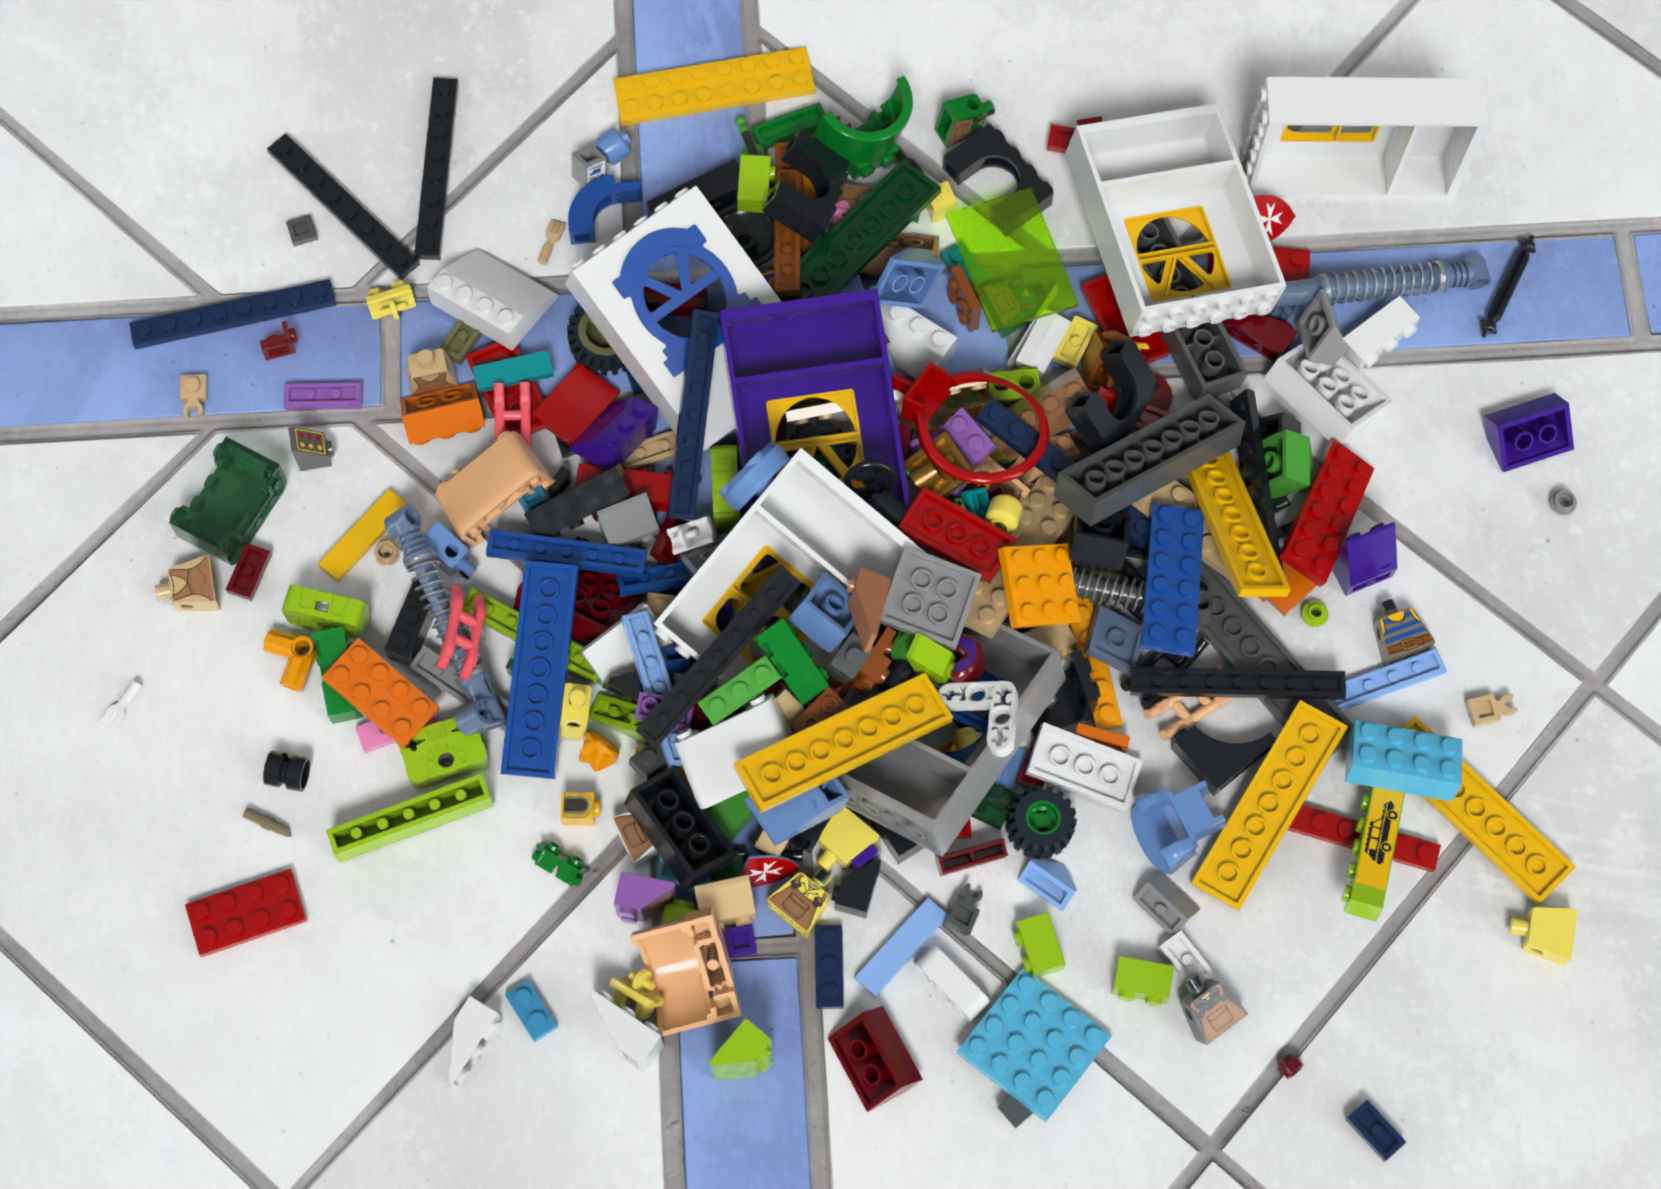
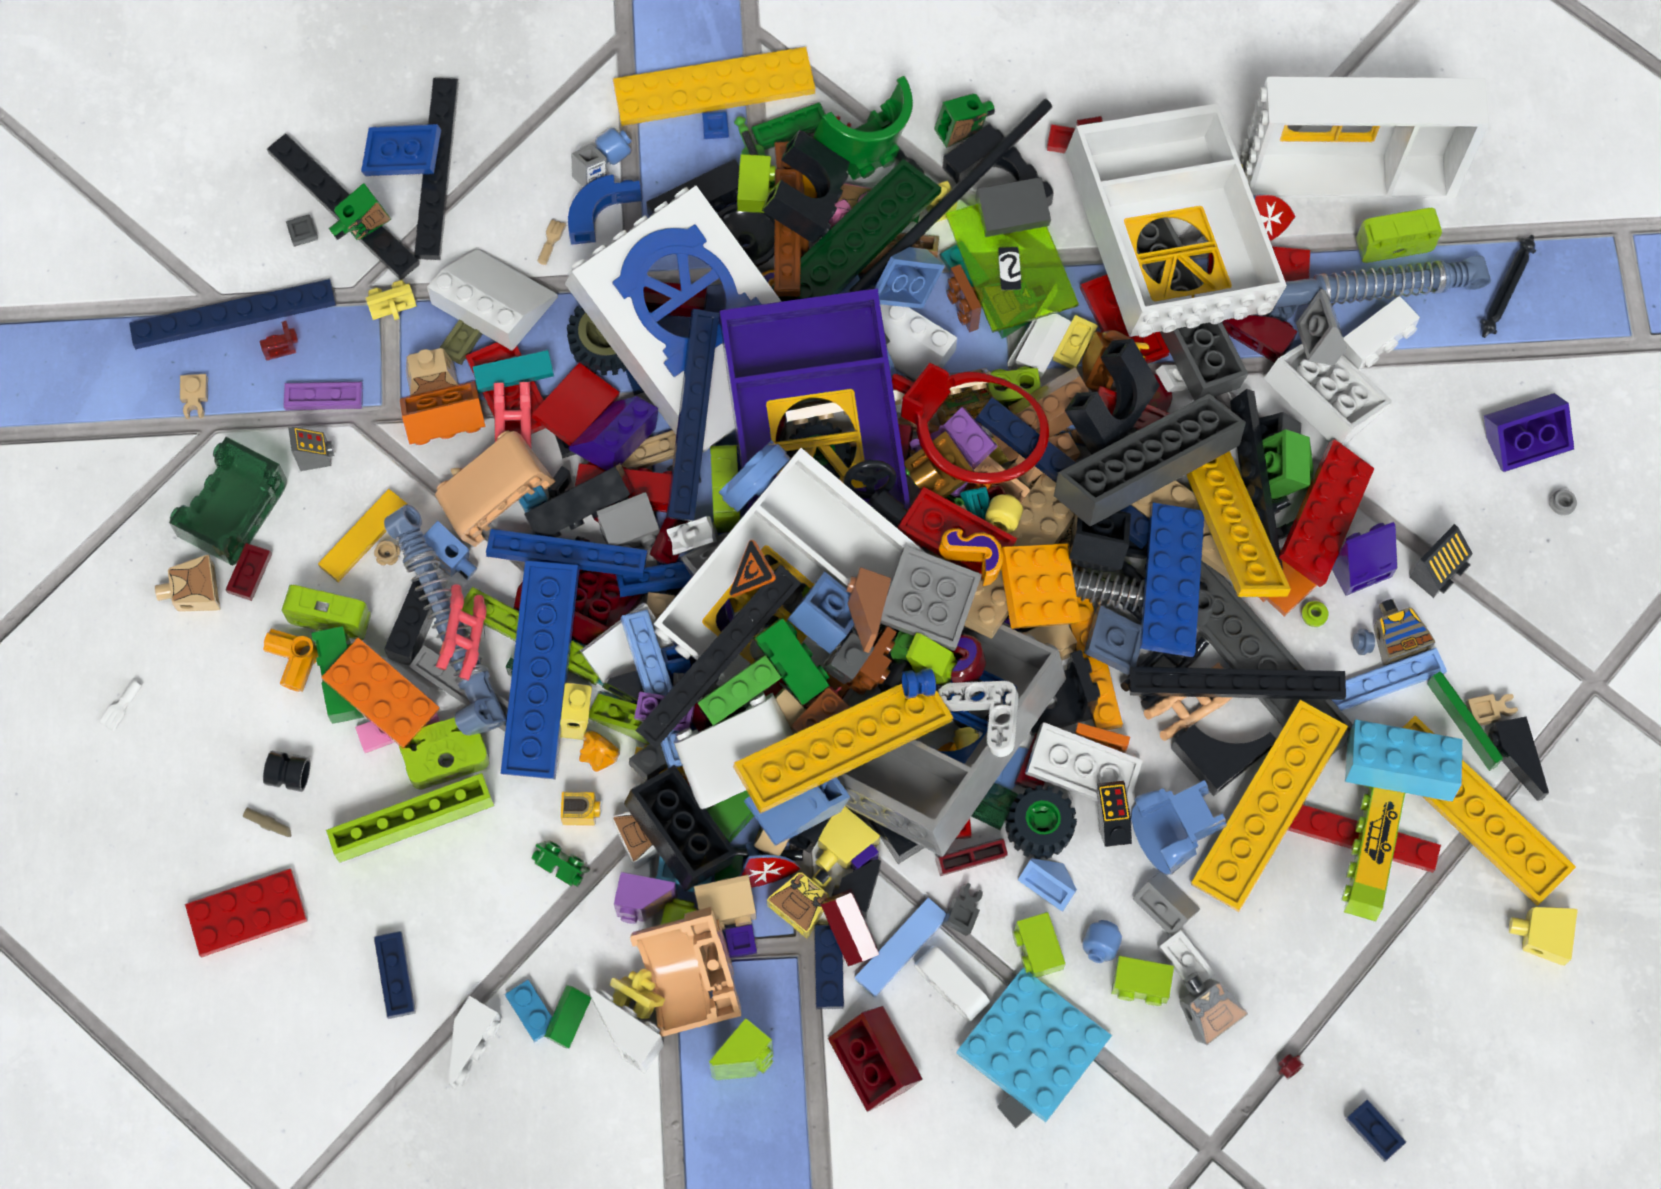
(359, 214): none -> green torso
(394, 975): none -> dark blue plate
(401, 150): none -> blue plate
(567, 1016): none -> green tile
(715, 125): none -> blue tile
(752, 572): none -> piece
(849, 927): none -> piece
(918, 683): none -> blue wheel
(956, 193): none -> black piece
(977, 548): none -> light orange animal
(1009, 268): none -> sticker
(1013, 207): none -> dark grey container
(1102, 941): none -> medium blue head
(1114, 814): none -> black slope
(1171, 378): none -> white tile
(1364, 642): none -> sand blue plate
(1398, 235): none -> lime axle
(1443, 562): none -> black slope
(1465, 721): none -> green tile
(1519, 754): none -> black slope

